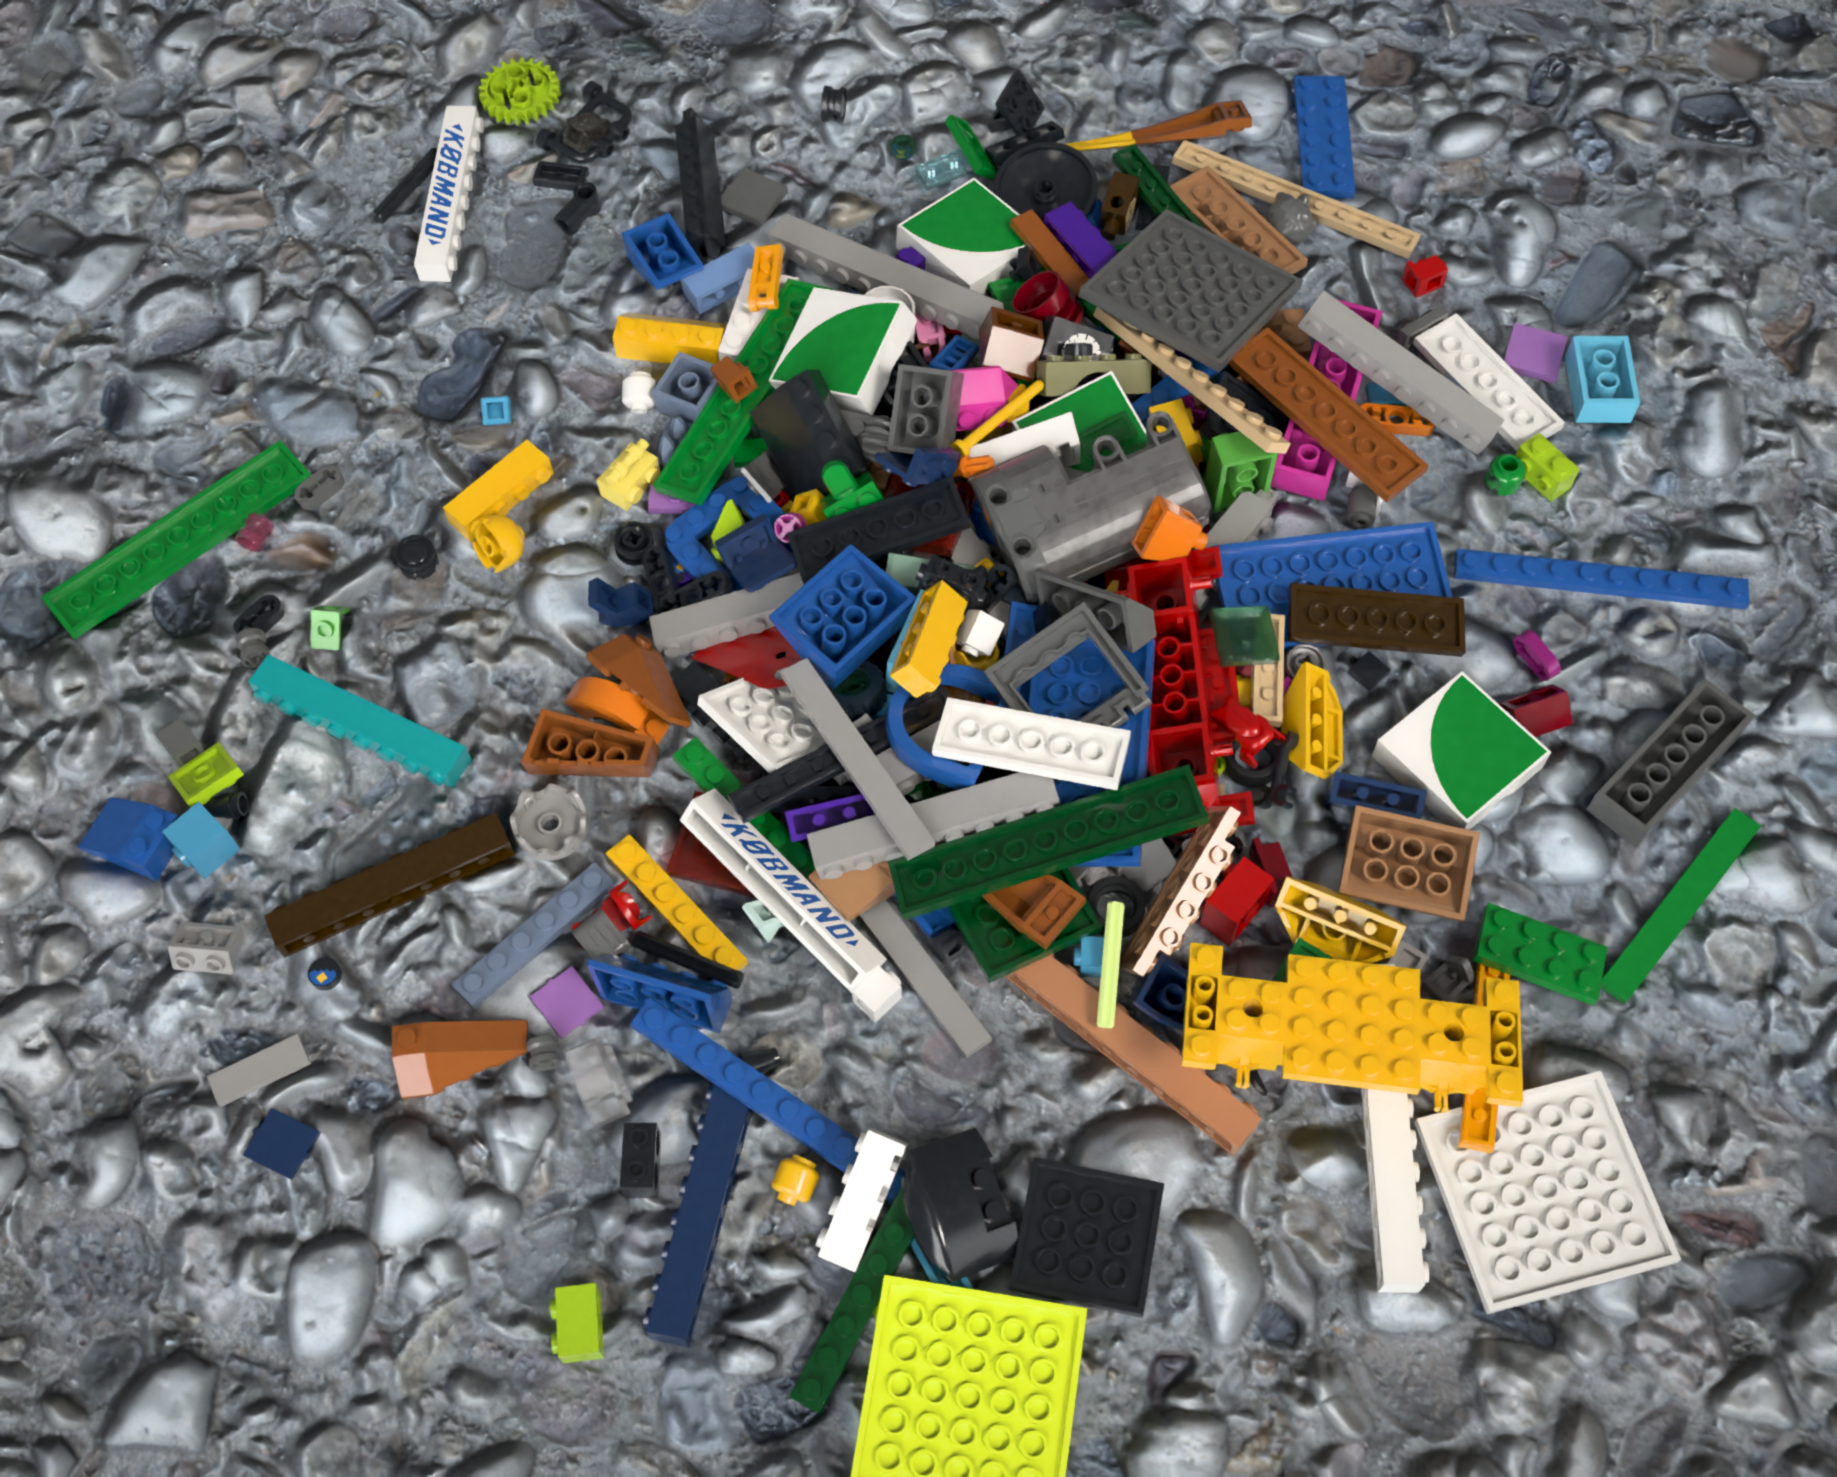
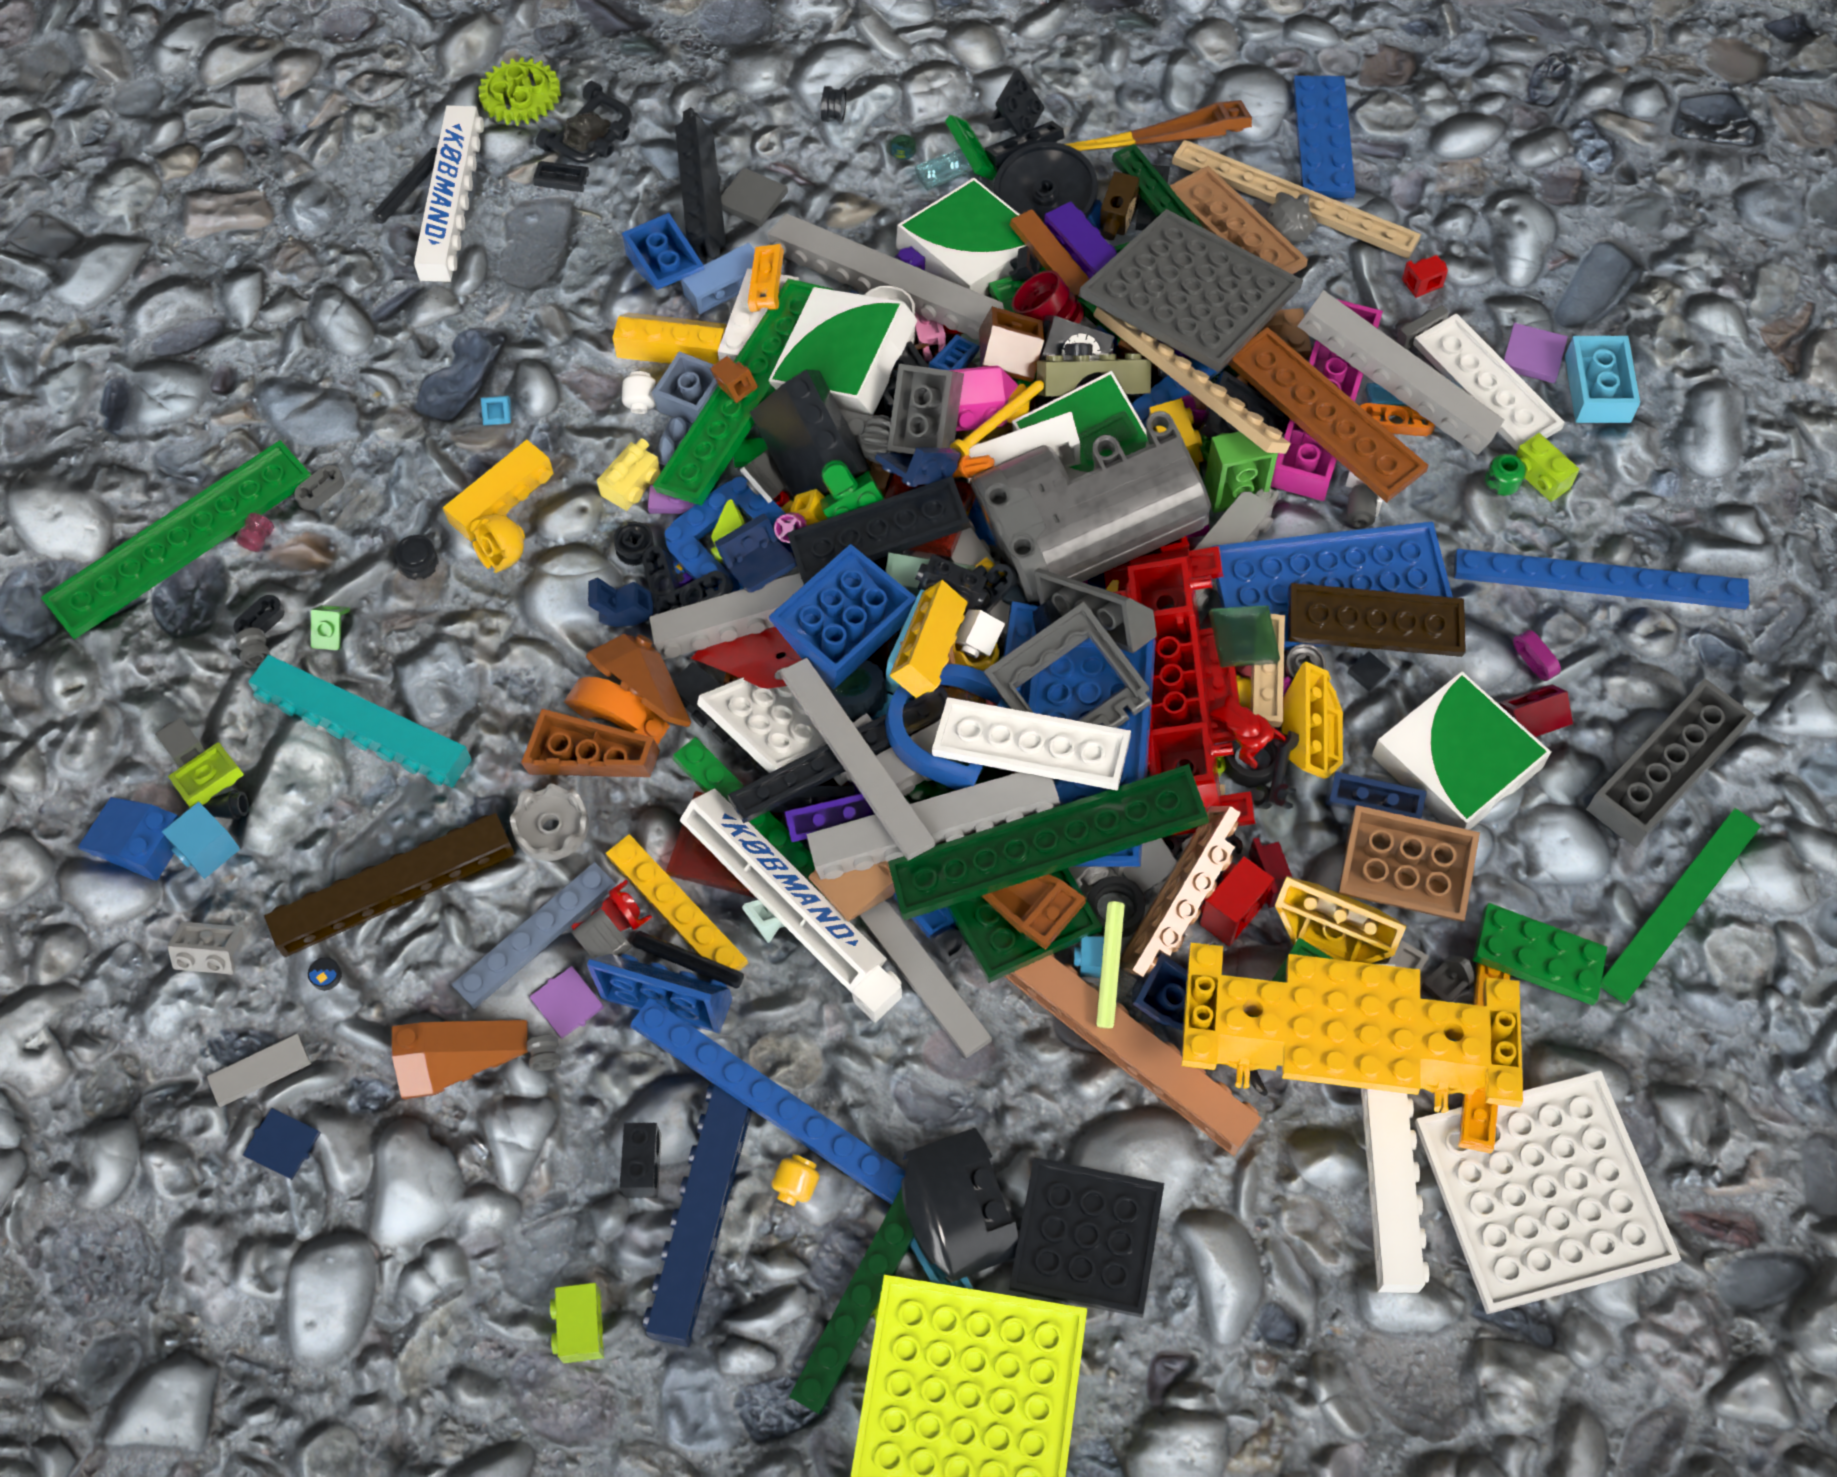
(582, 205): black piece -> none
(599, 1081): clear brick -> none
(761, 1059): black cone -> none
(862, 1199): white wedge -> none
(1168, 532): orange torso -> none

